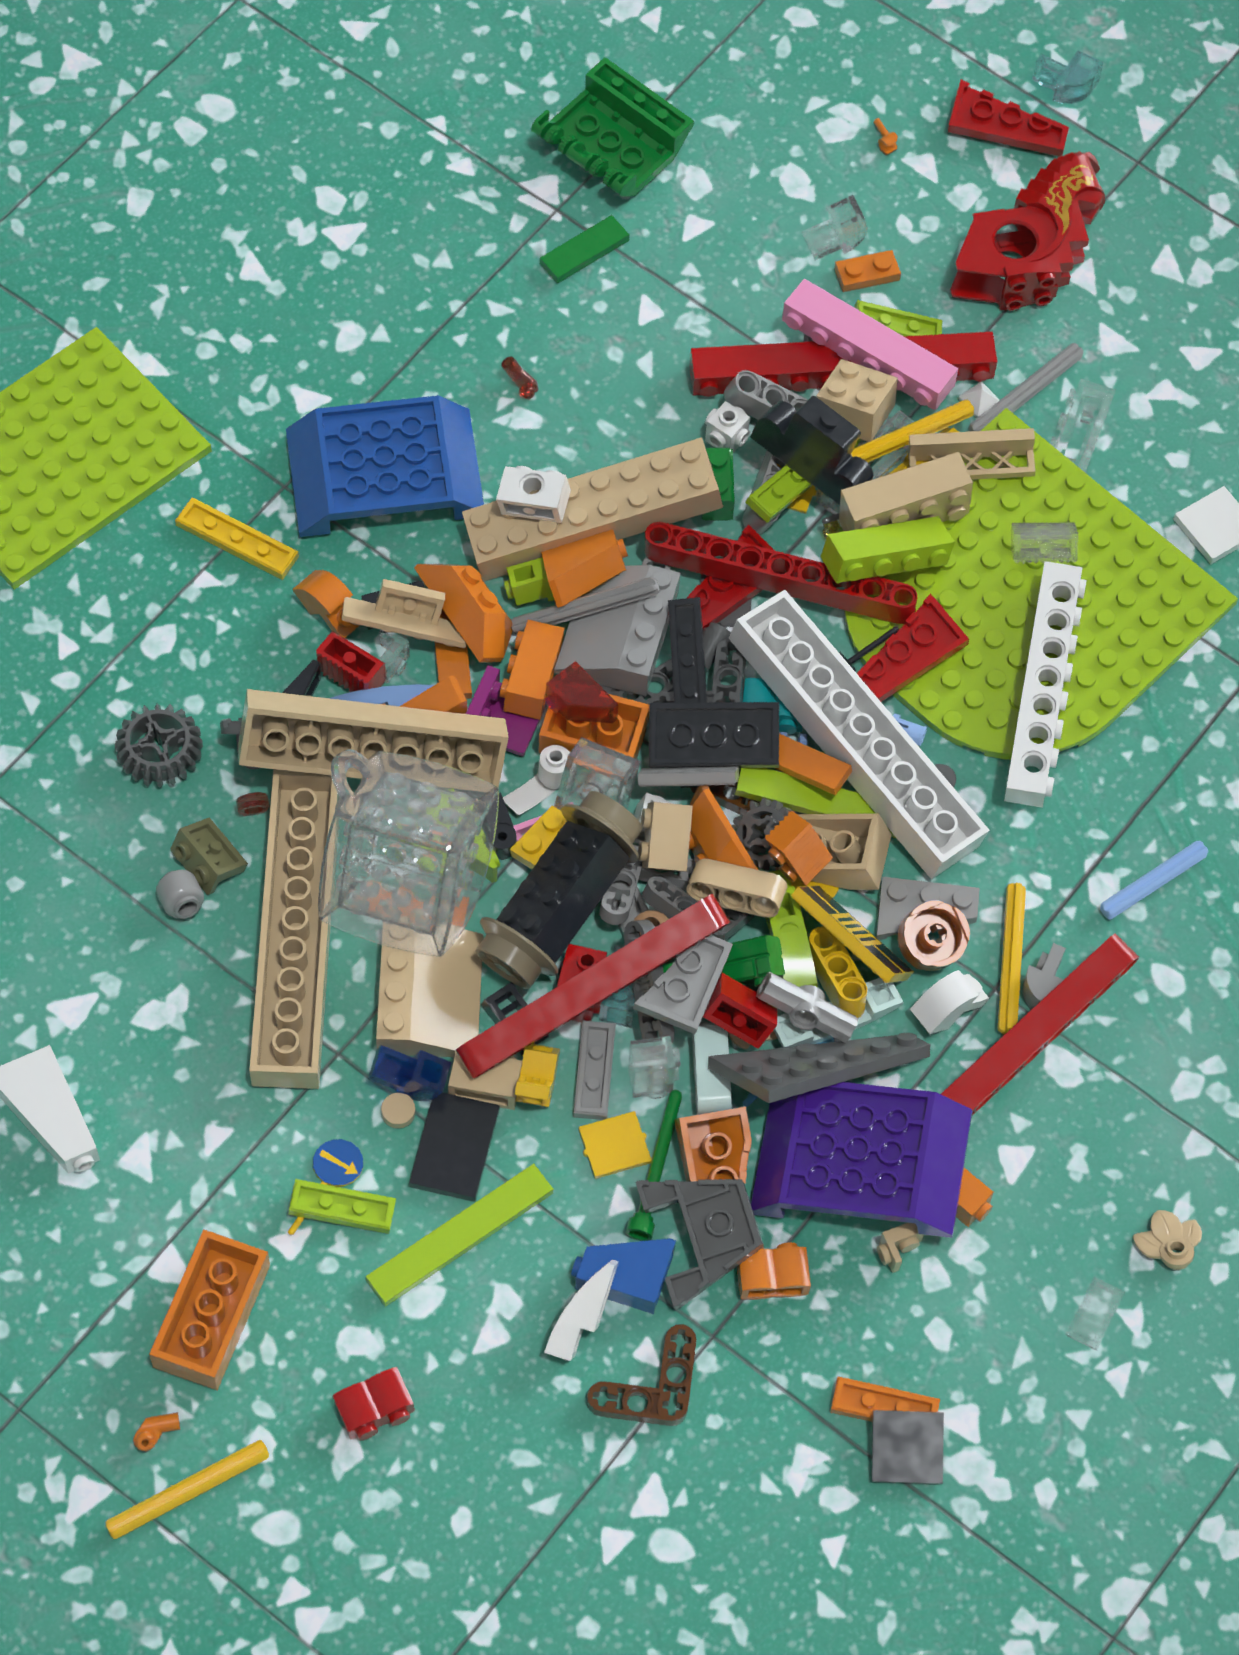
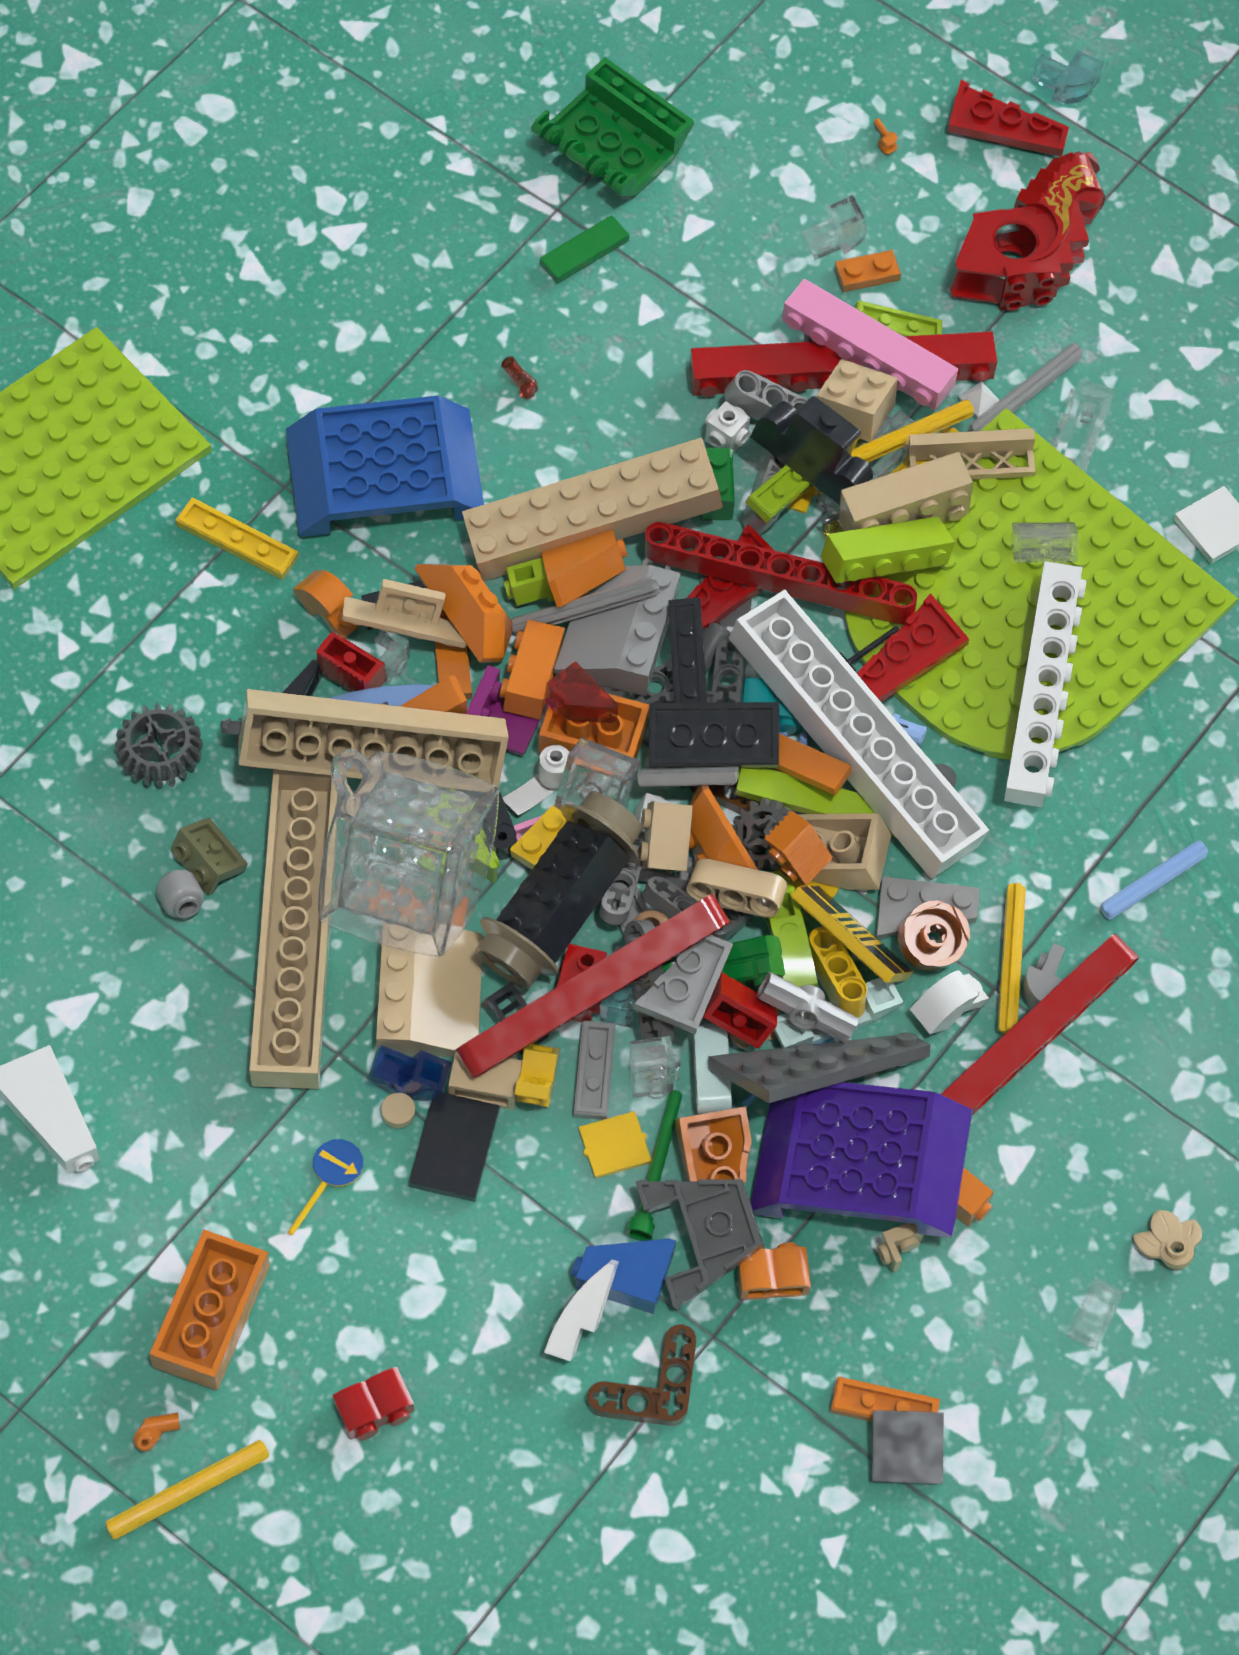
(252, 804): clear red tile -> none
(342, 1206): lime tile -> none
(459, 1234): lime tile -> none
(545, 505): white brick -> none

